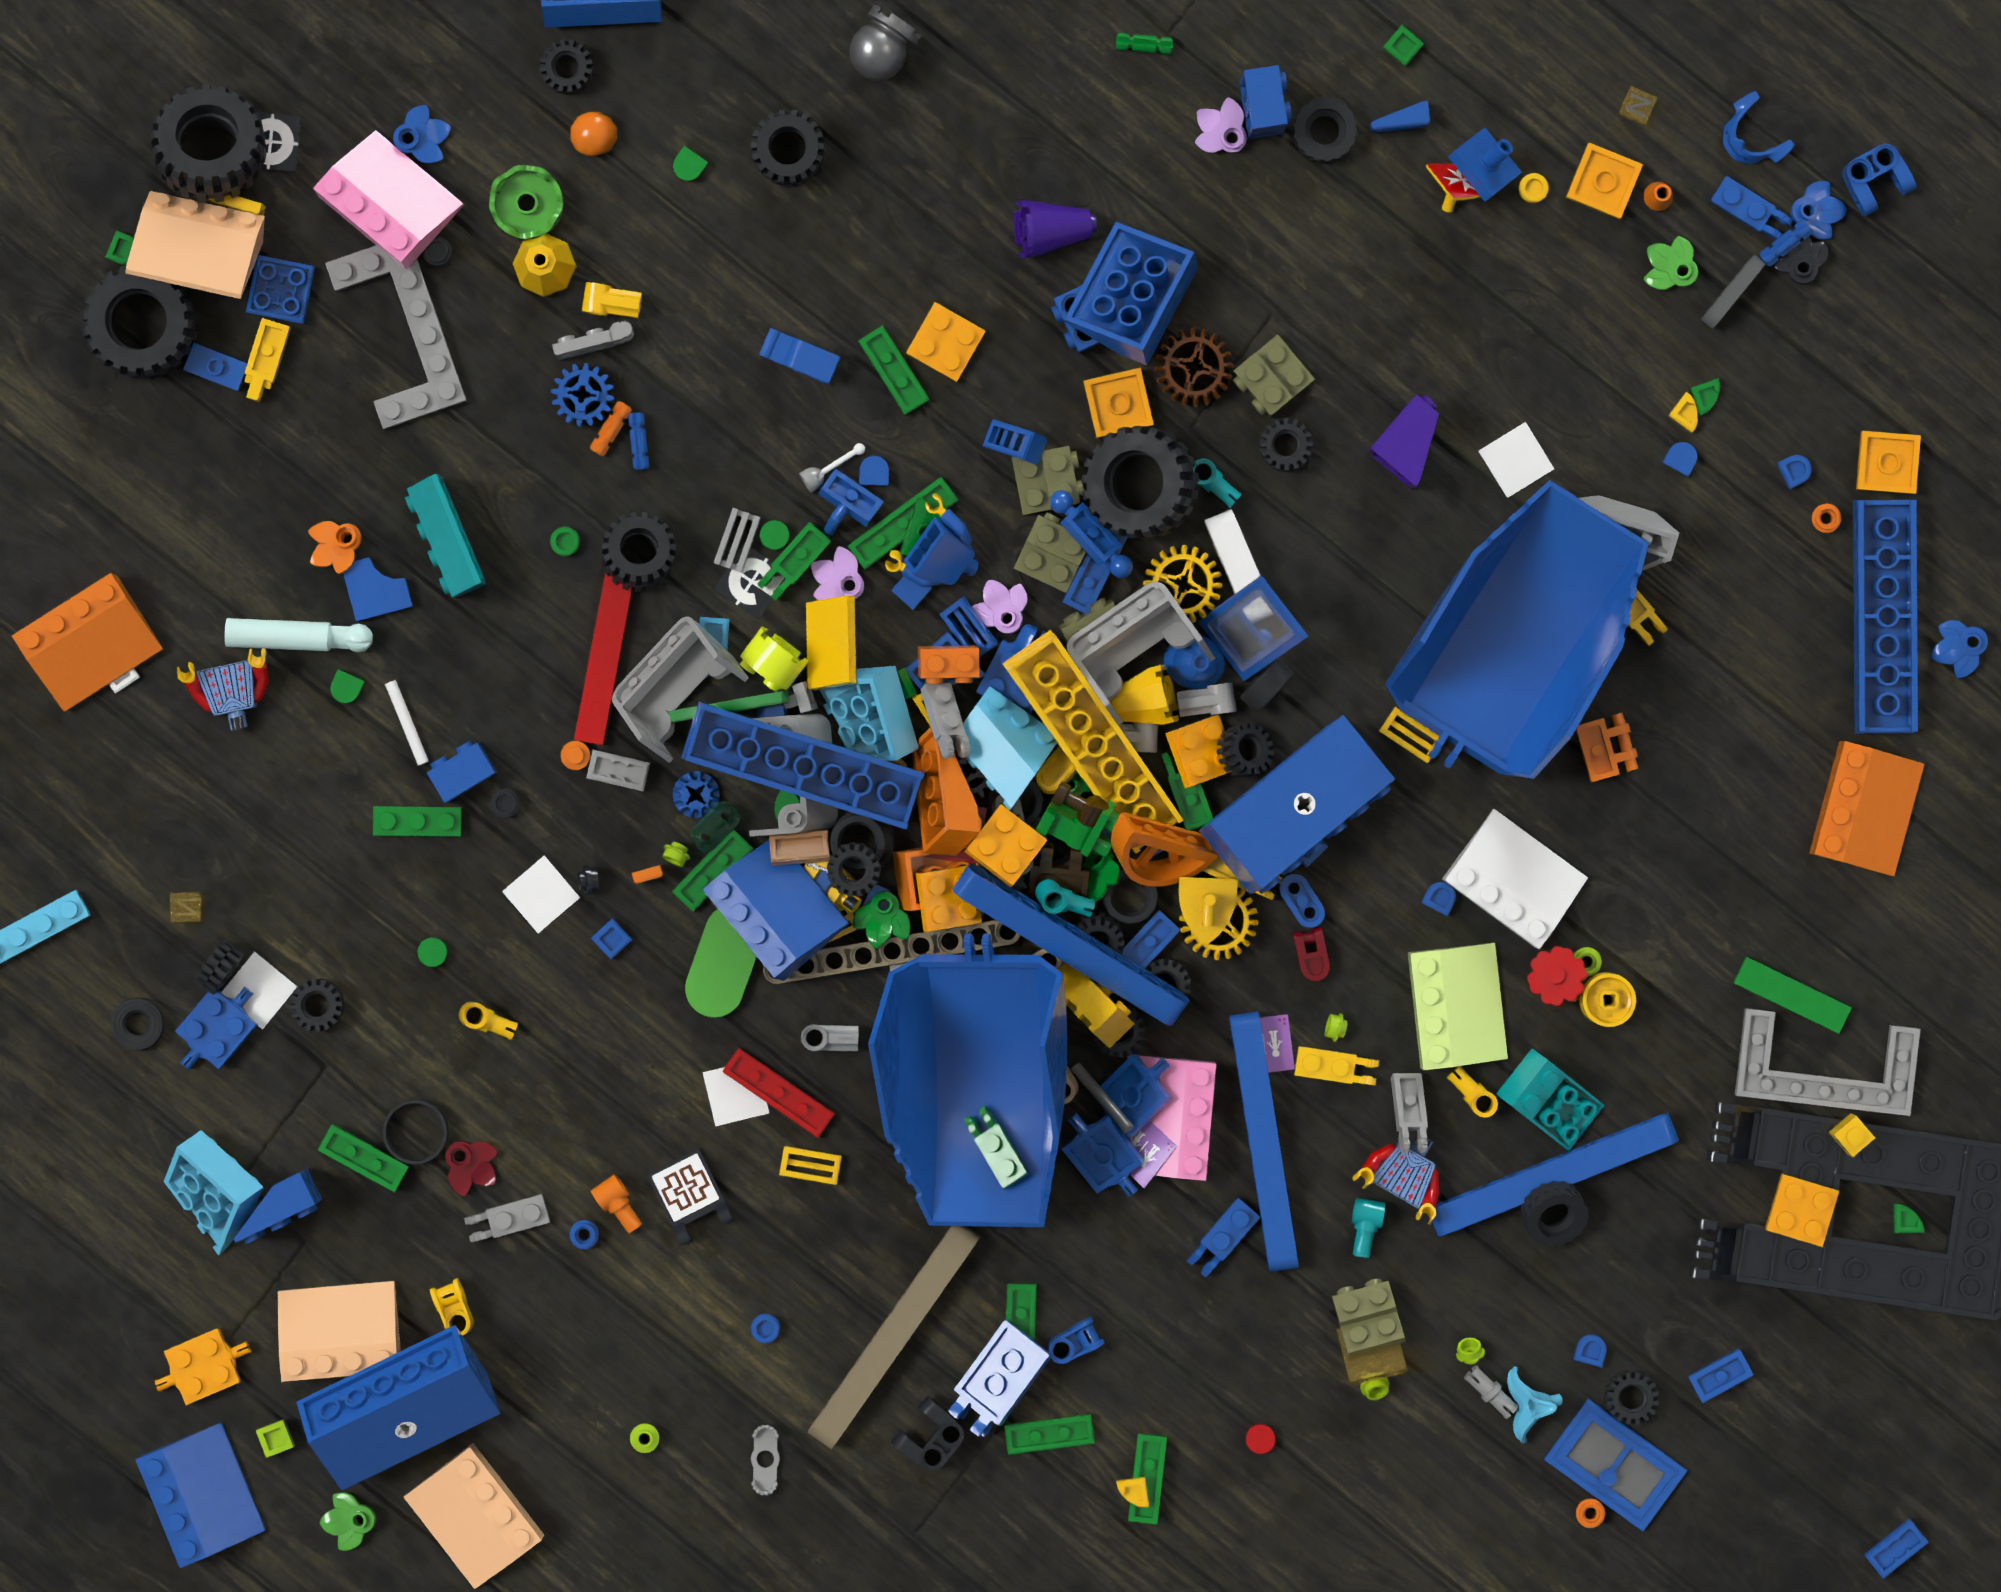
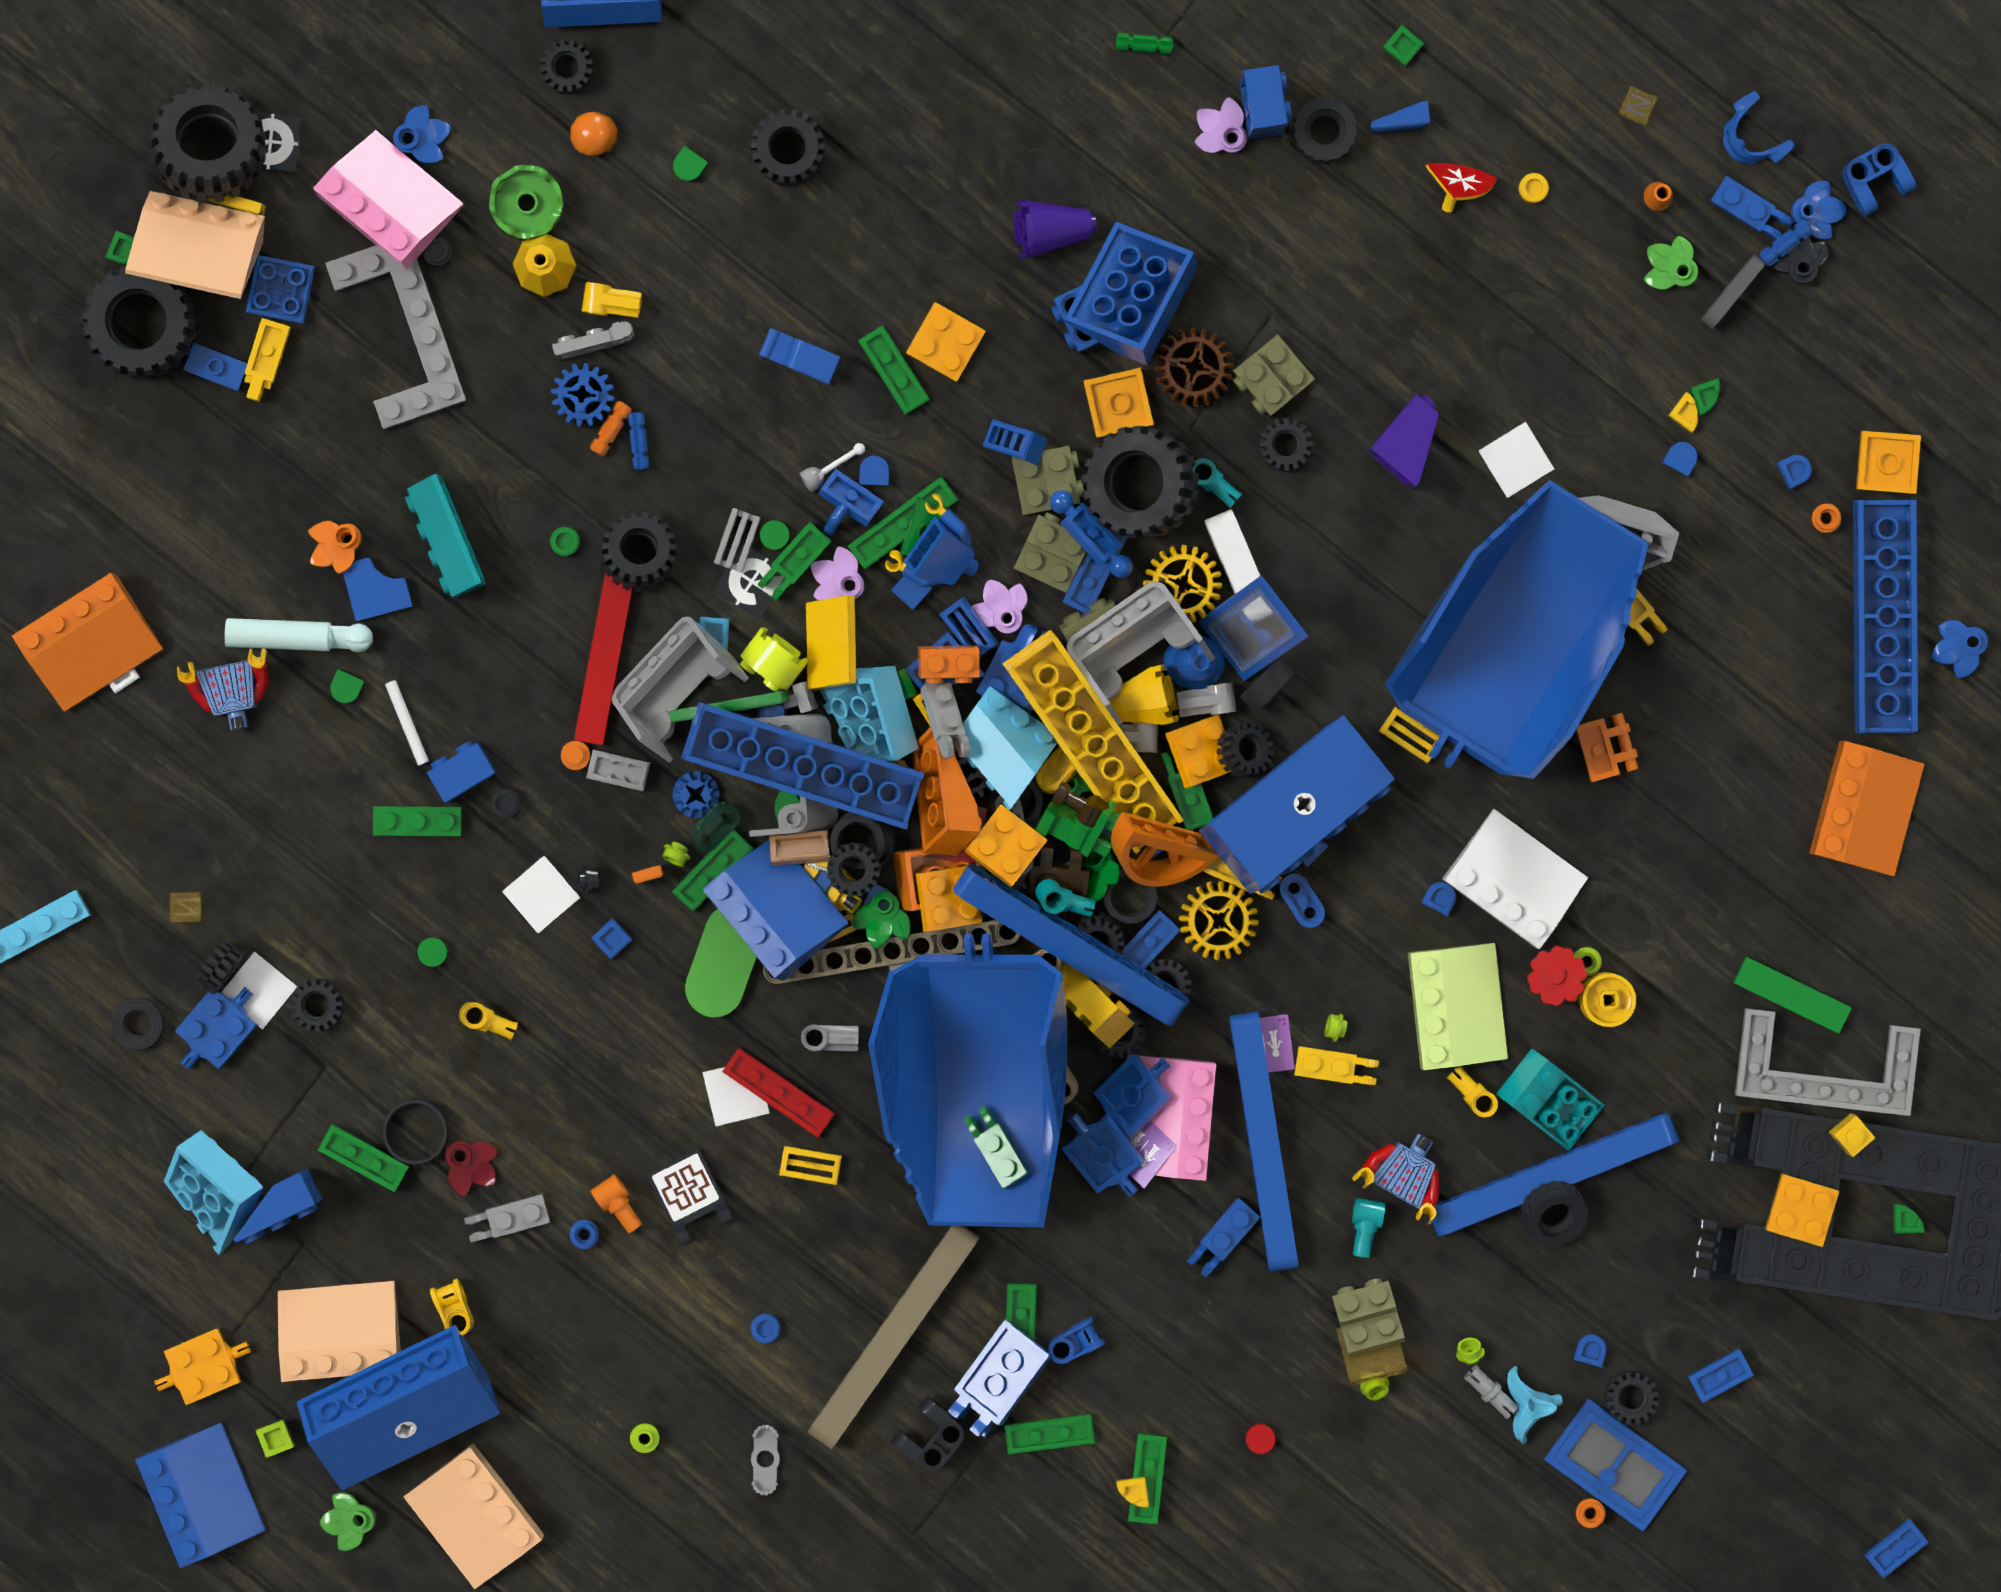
(880, 47): flat silver tile -> none
(1102, 1098): dark grey bar -> none
(1207, 905): yellow shield -> none
(1313, 964): dark red plate -> none
(1410, 1109): light grey hinge -> none
(1486, 163): blue tile -> none
(1604, 181): light orange plate -> none

